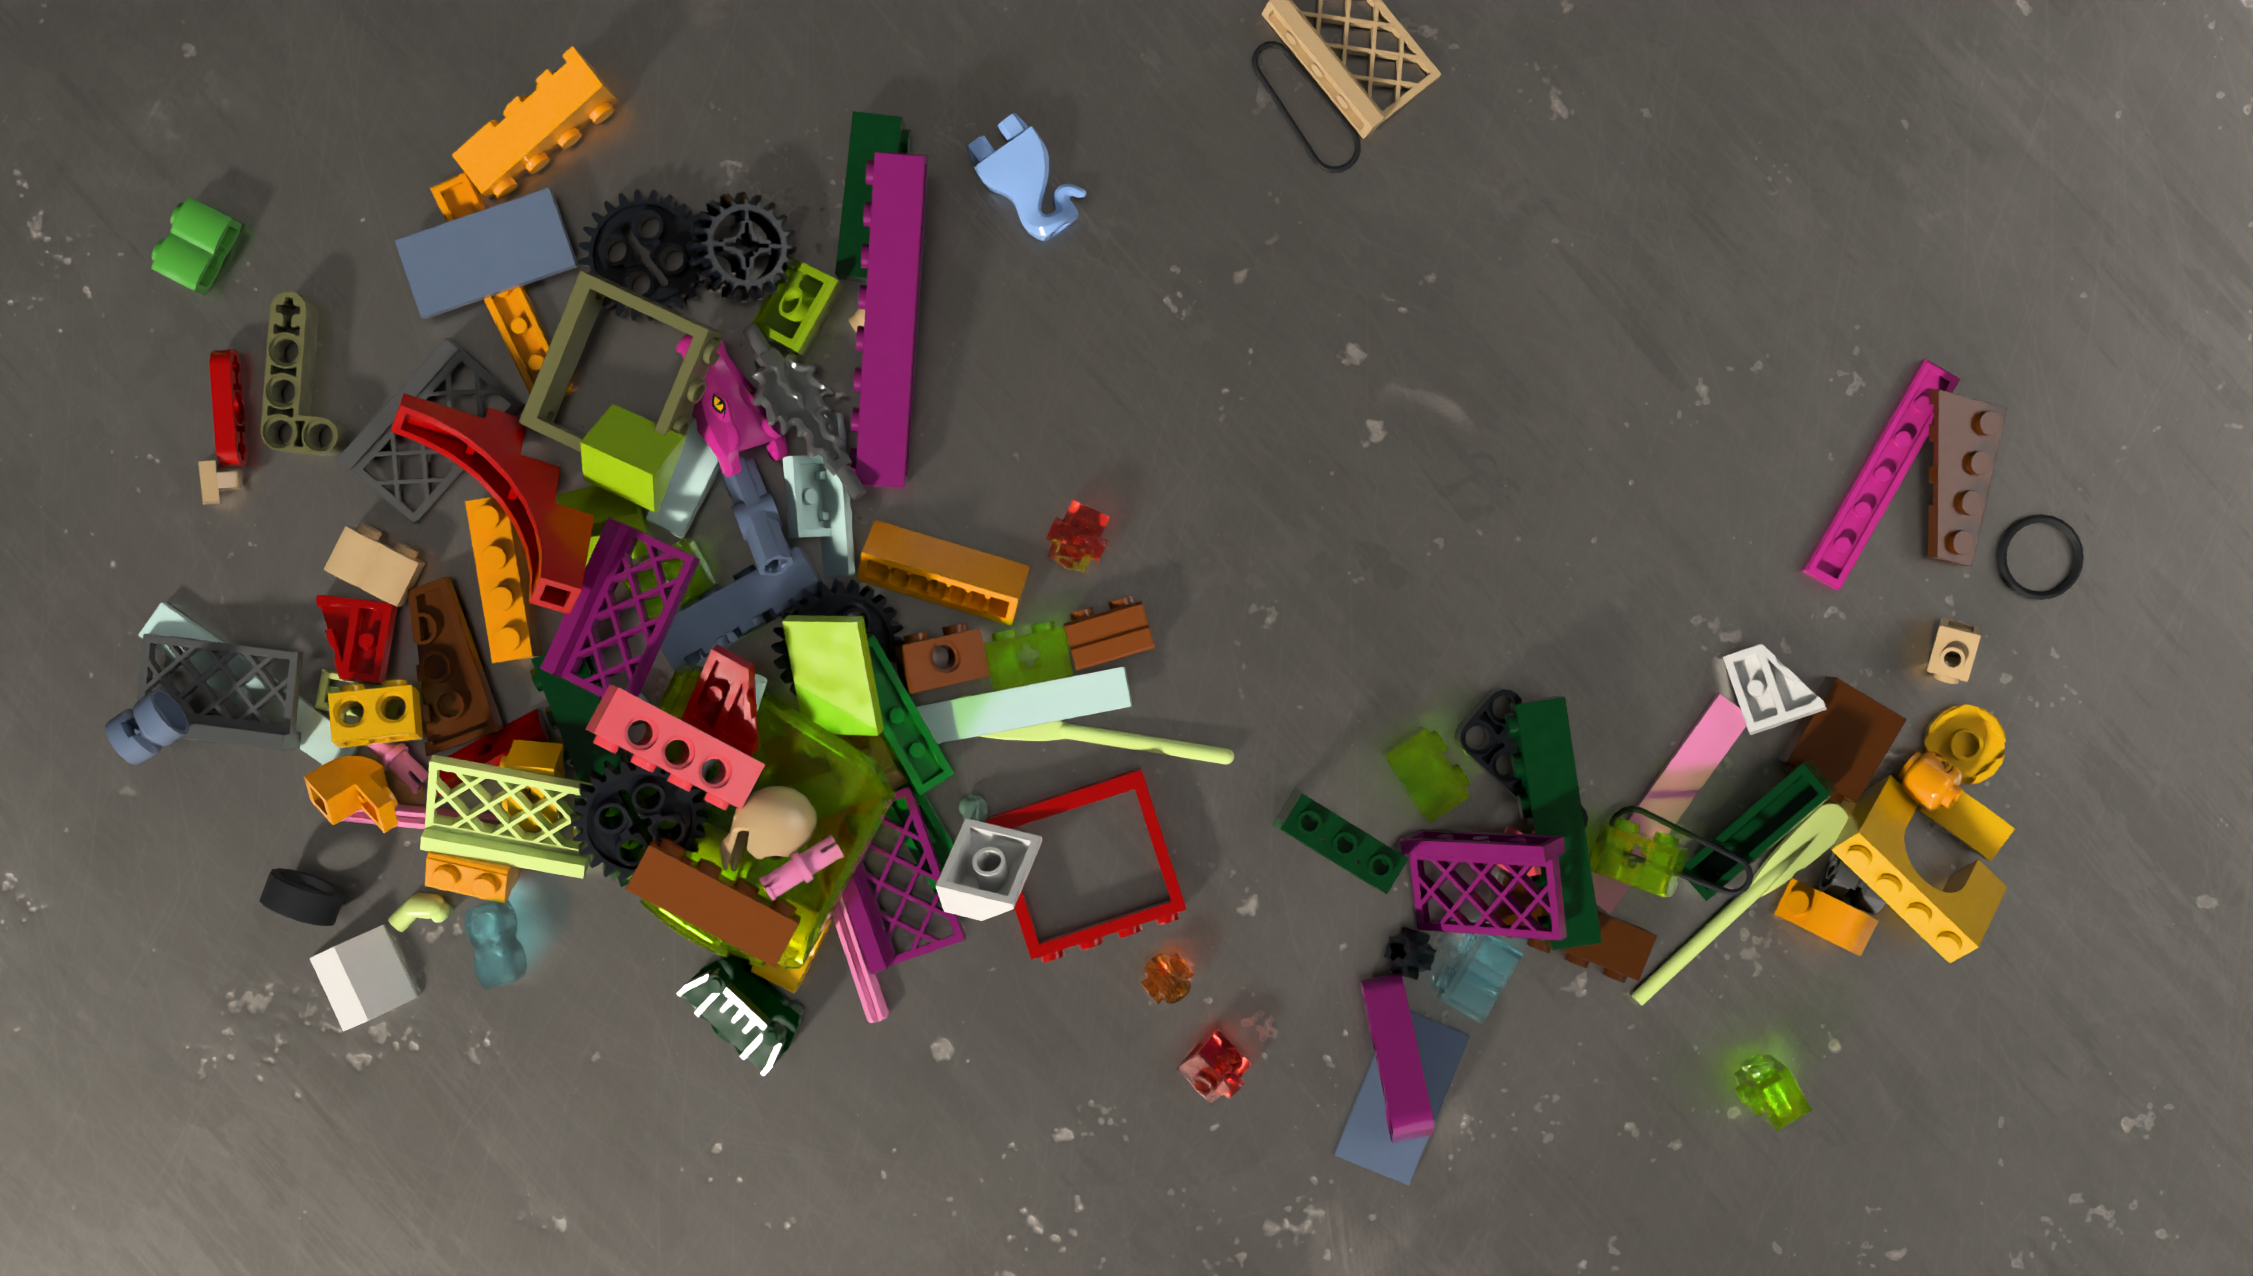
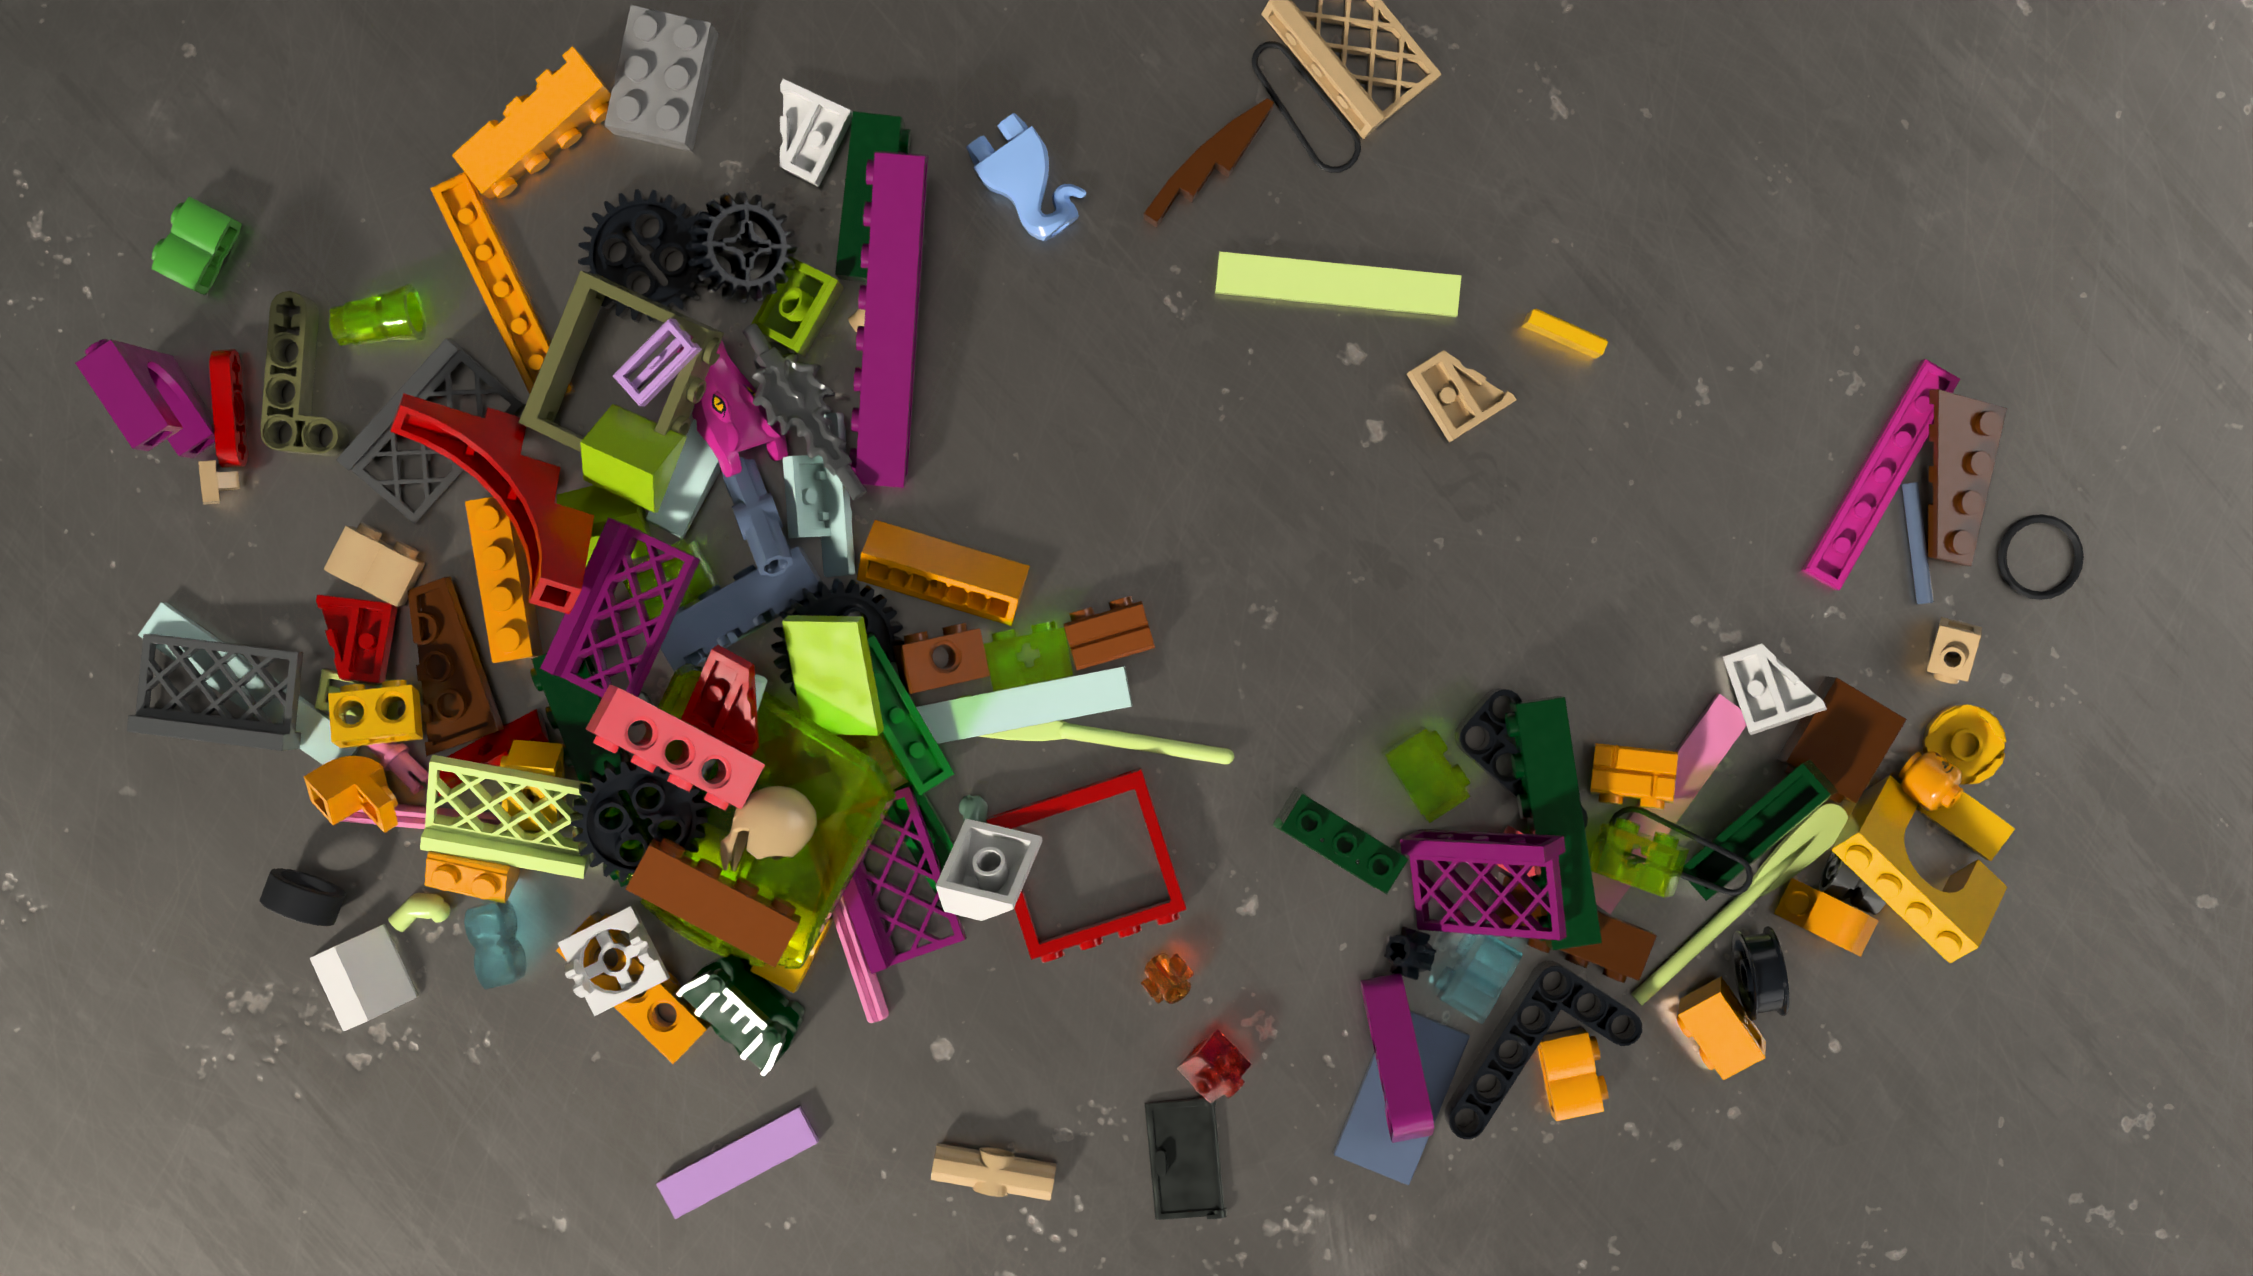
(142, 731): sand blue wheel -> none
(148, 397): none -> magenta arch
(379, 318): none -> clear neon green plant
(486, 253): sand blue tile -> none
(641, 945): none -> white piece
(642, 1010): none -> light orange brick
(661, 78): none -> light grey brick
(681, 339): none -> lavender tile
(737, 1162): none -> lavender tile
(801, 867): bright pink pin -> none
(810, 132): none -> white wing
(993, 1171): none -> tan piece
(1078, 537): clear red brick -> none
(1189, 1174): none -> pearl dark grey door
(1218, 153): none -> reddish brown slope
(1338, 284): none -> yellowish green tile
(1456, 395): none -> tan wing
(1528, 1038): none -> black beam
(1565, 333): none -> yellow tile
(1571, 1074): none -> light orange brick
(1634, 774): none -> light orange brick
(1721, 1029): none -> light orange brick
(1760, 973): none -> black wheel
(1770, 1091): clear neon green brick -> none
(1917, 543): none -> sand blue bar

